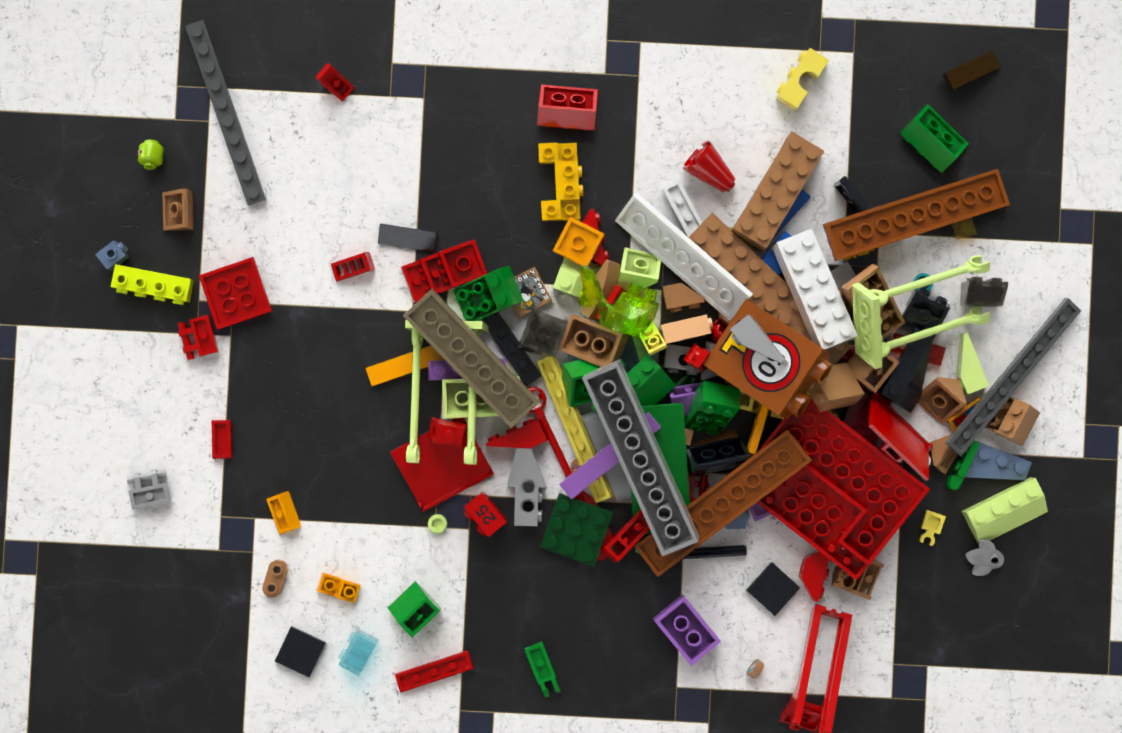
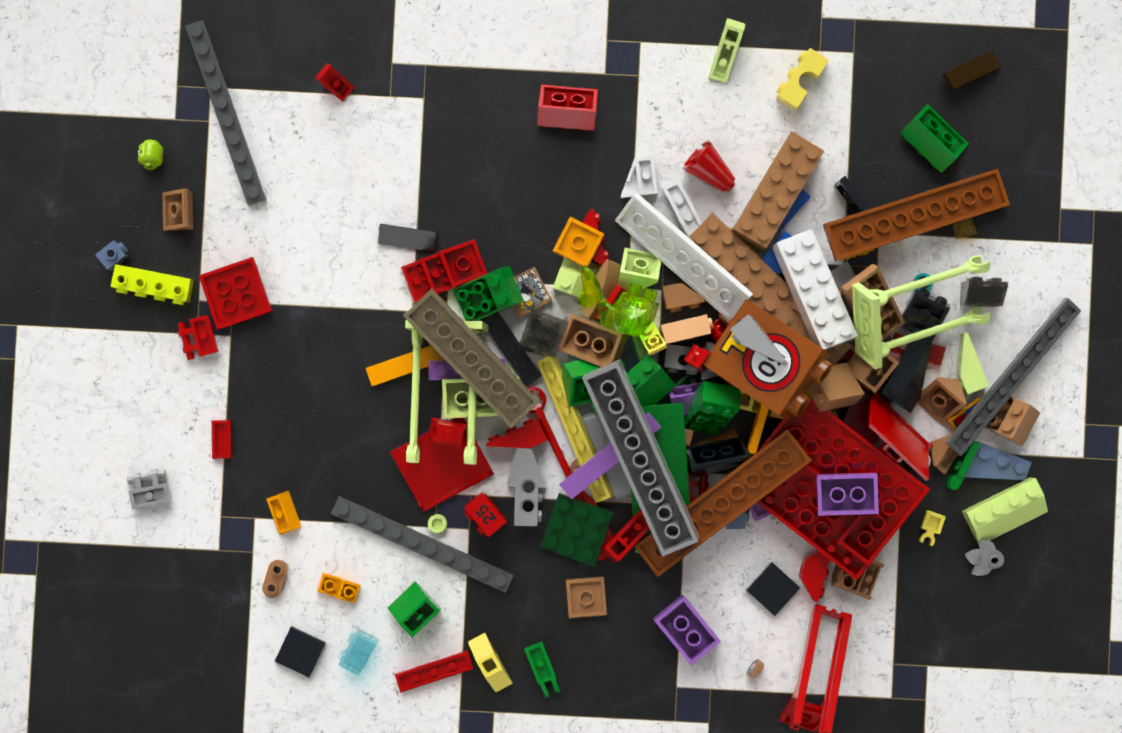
(367, 261): red slope -> none
(422, 544): none -> dark grey plate
(489, 662): none -> light yellow slope
(567, 181): yellow bracket -> none
(586, 597): none -> medium nougat tile
(641, 178): none -> white wing
(713, 552): black axle -> none
(726, 50): none -> yellowish green slope
(847, 494): none -> medium lavender brick

